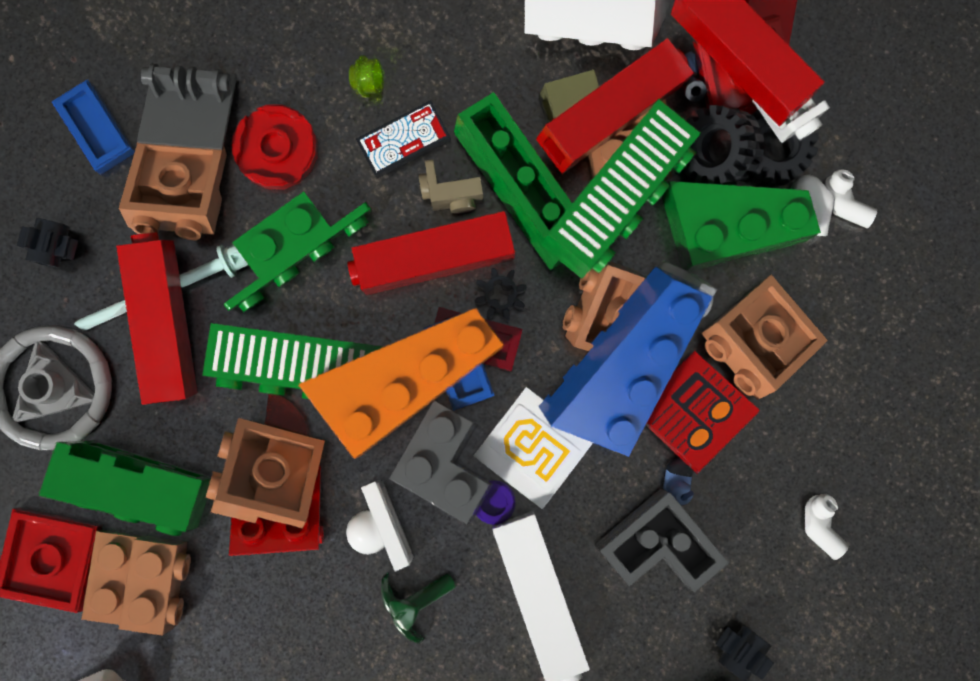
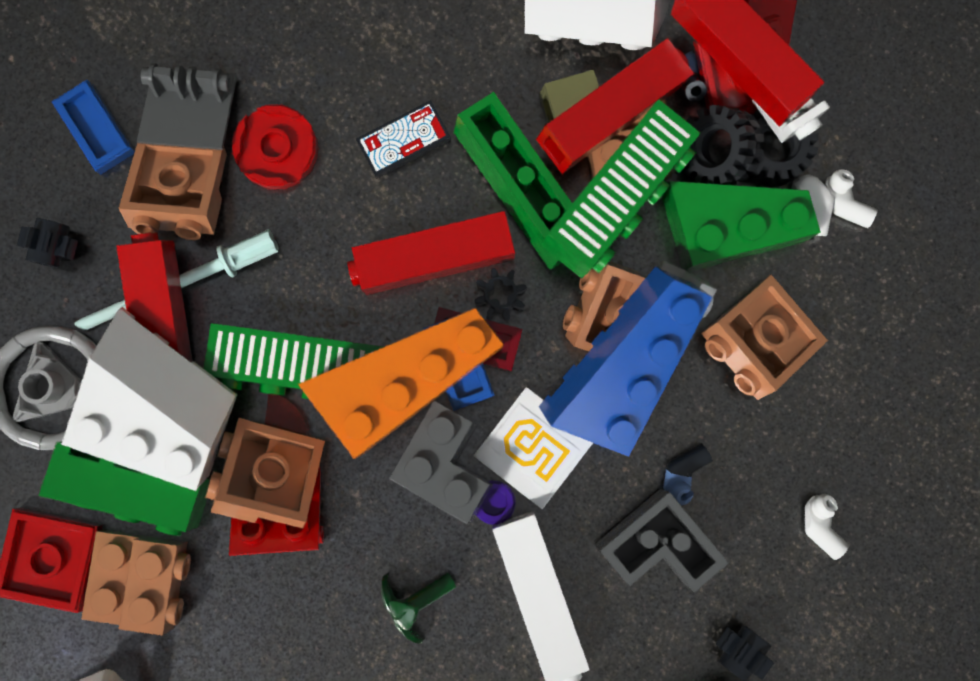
(149, 406): none -> white wedge
(285, 241): green bracket -> none
(366, 76): clear neon green plate -> none
(379, 527): white tile -> none
(457, 195): dark tan bracket -> none
(699, 412): red tile -> none

